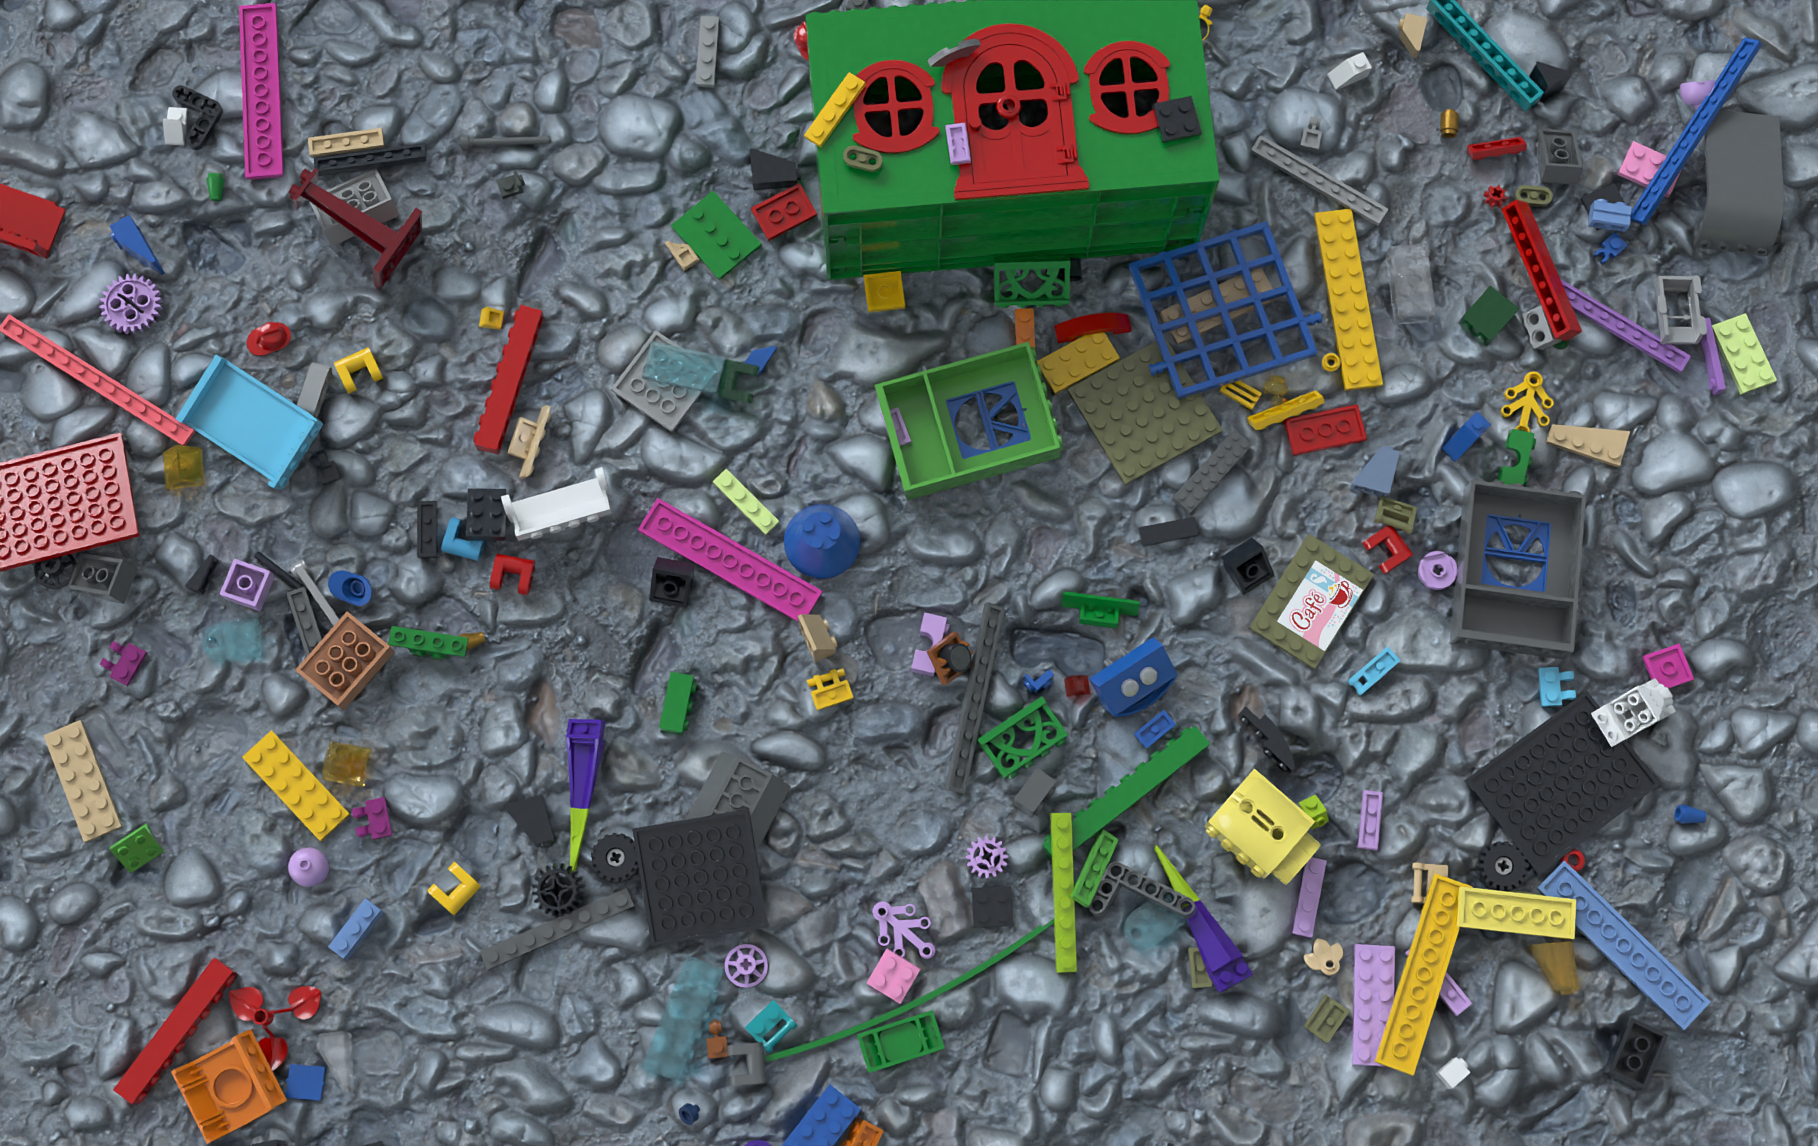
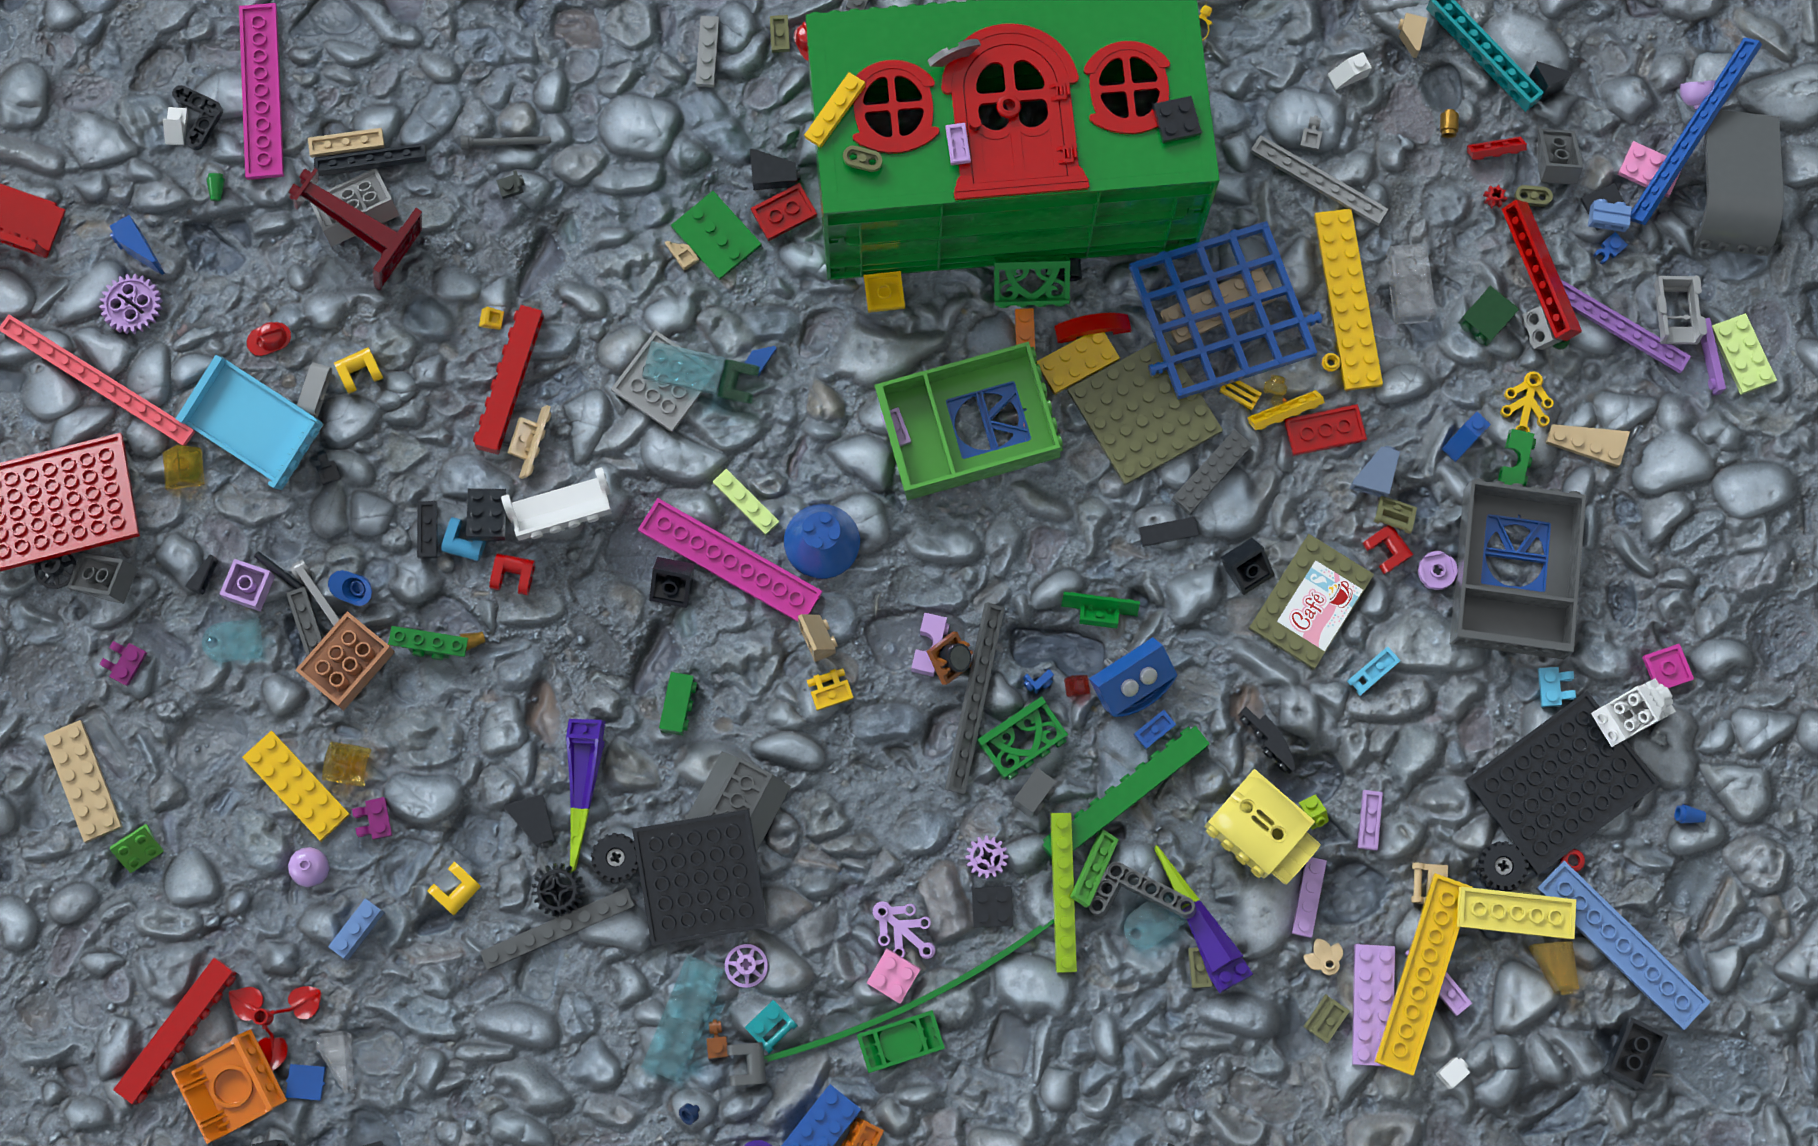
(779, 34): none -> olive plate

